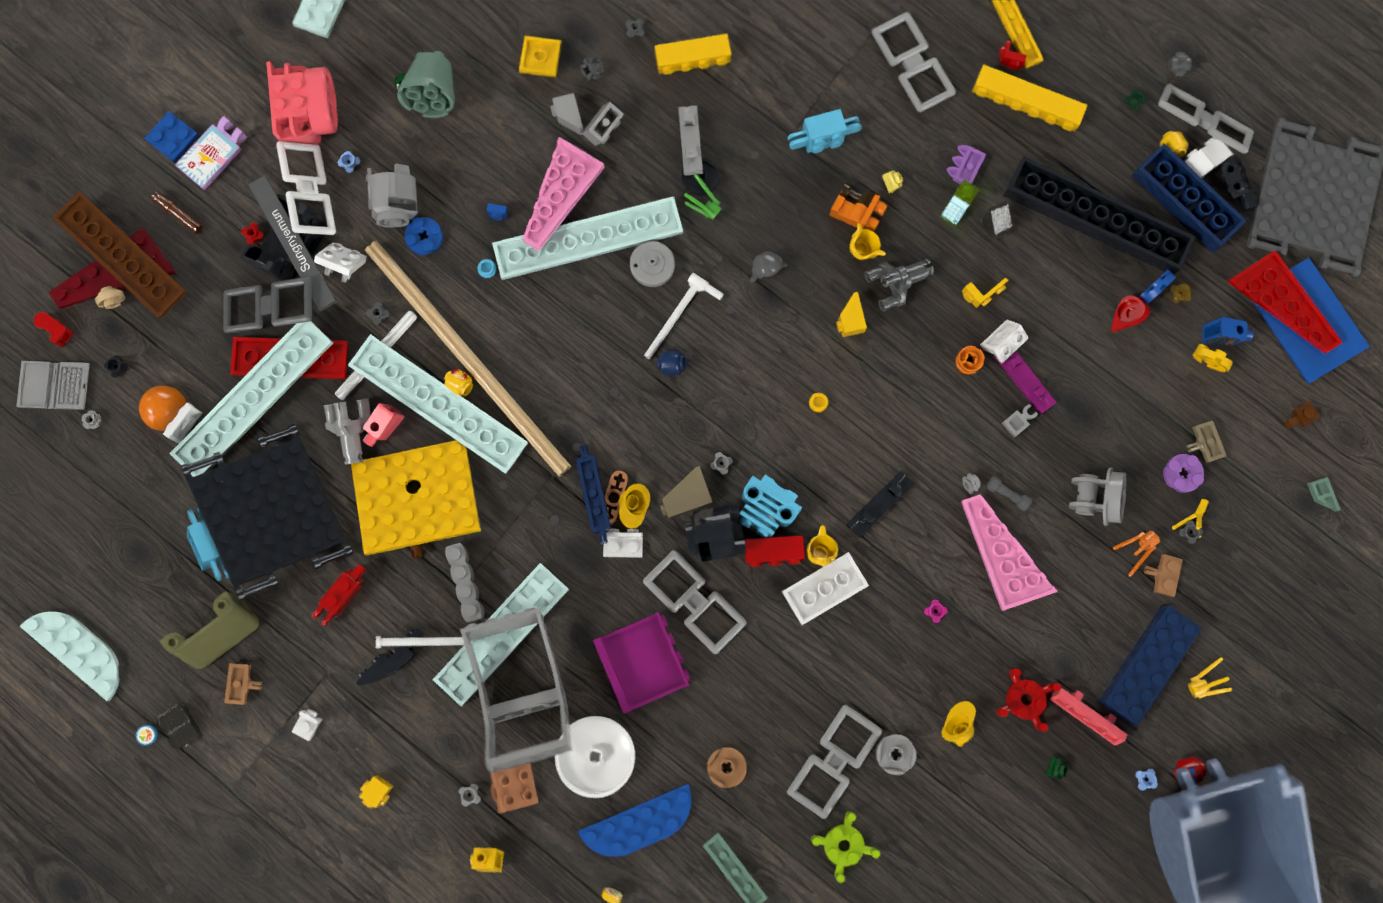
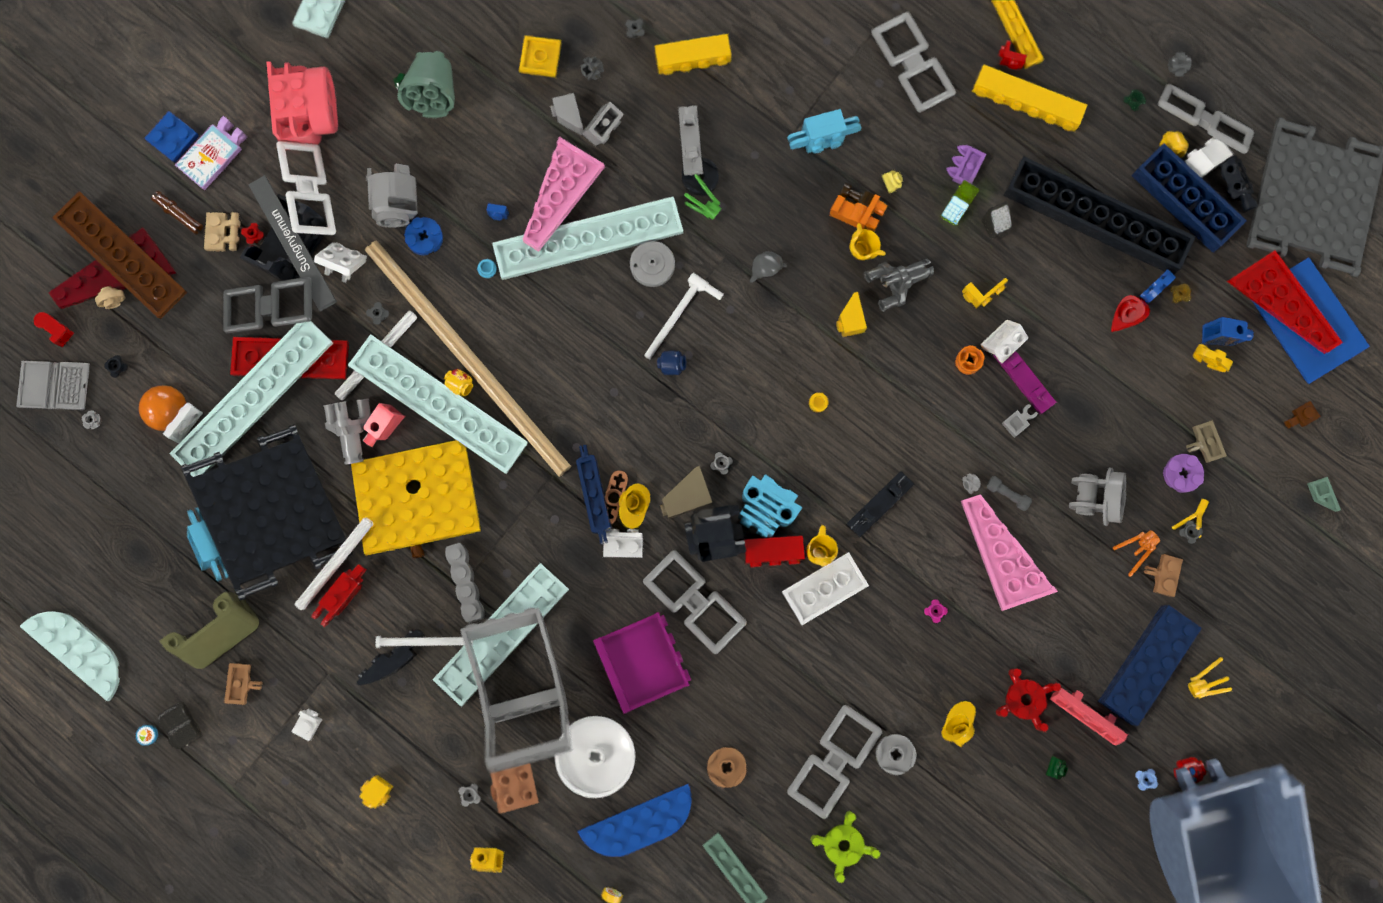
(216, 231): none -> tan plate
(334, 563): none -> white axle
(348, 156): light blue plate -> none

